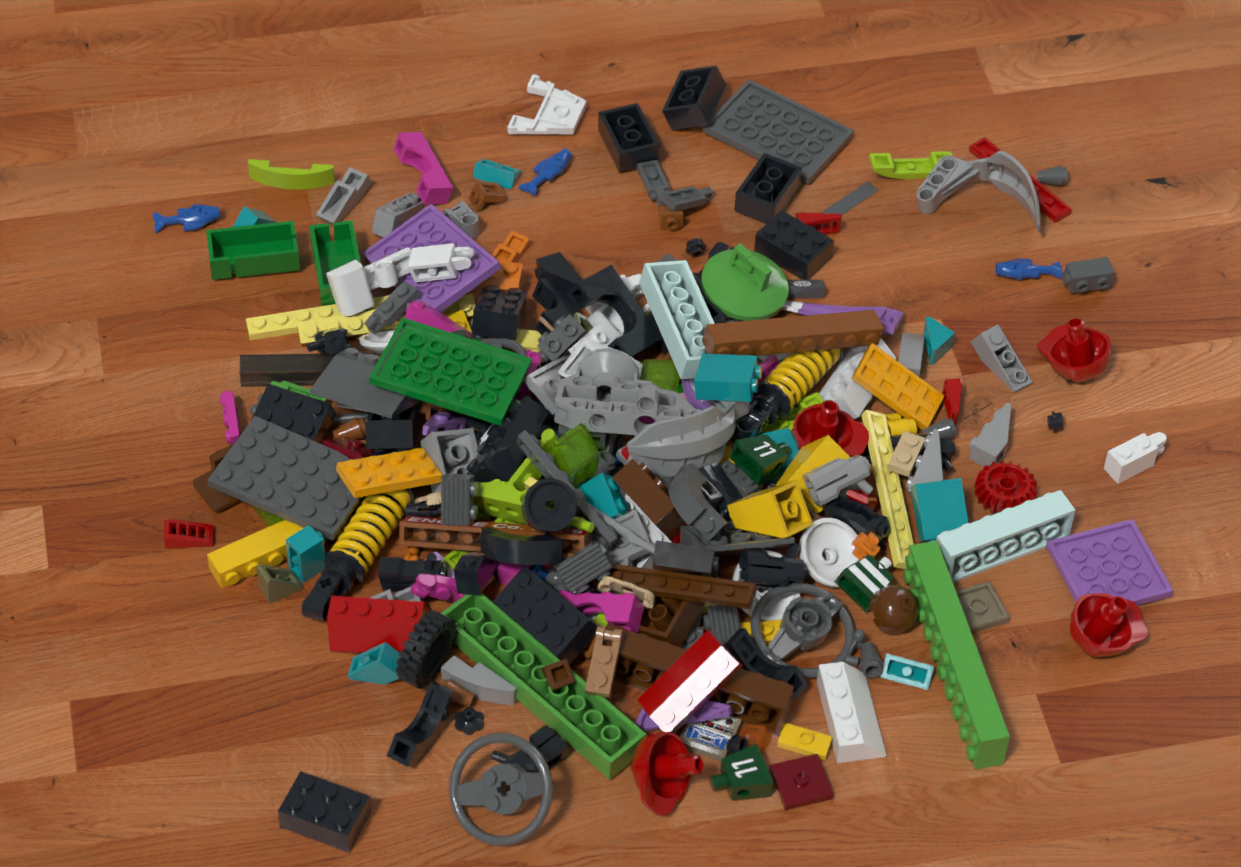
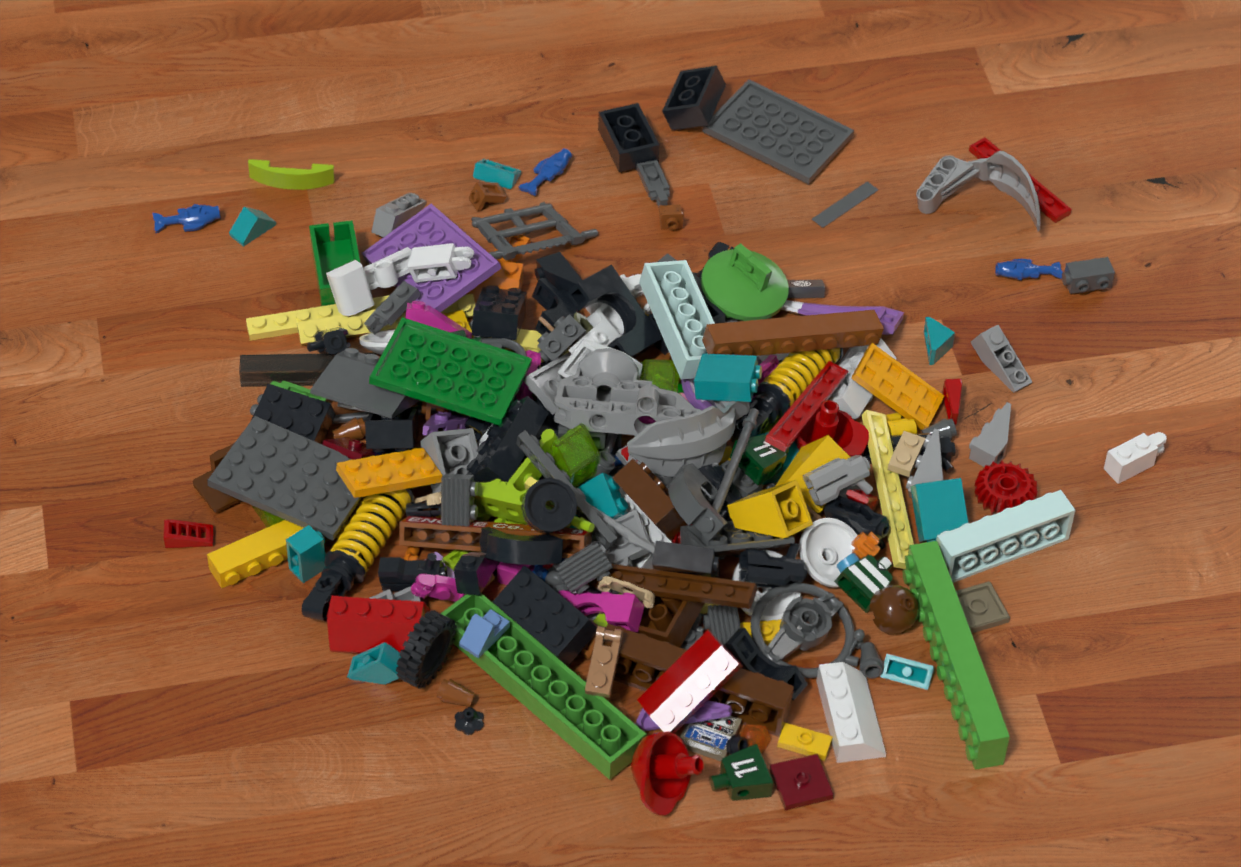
(230, 416): dark pink hinge -> none
(253, 250): green piece -> none
(277, 582): olive slope -> none
(324, 811): black brick -> none
(344, 196): light grey slope -> none
(415, 151): dark pink arch -> none
(417, 739): black arch -> none
(464, 218): light grey piece -> none
(481, 681): light grey slope -> none
(483, 632): none -> medium blue slope
(491, 792): dark grey piece -> none
(552, 750): black piece -> none
(555, 220): none -> dark grey piece
(557, 115): white wing -> none
(558, 674): reddish brown slope -> none
(686, 198): dark grey hinge -> none
(695, 247): black plate -> none
(748, 425): none -> flat silver bar
(768, 188): black brick -> none
(794, 245): black brick -> none
(806, 406): none -> red tile
(816, 219): red slope -> none
(847, 561): none -> dark azure tile
(905, 168): lime slope -> none
(911, 351): light grey slope -> none
(1053, 176): dark grey cone -> none
(1055, 421): black plate -> none
(1076, 351): red piece -> none
(1106, 624): red piece -> none
(1110, 562): medium lavender plate -> none

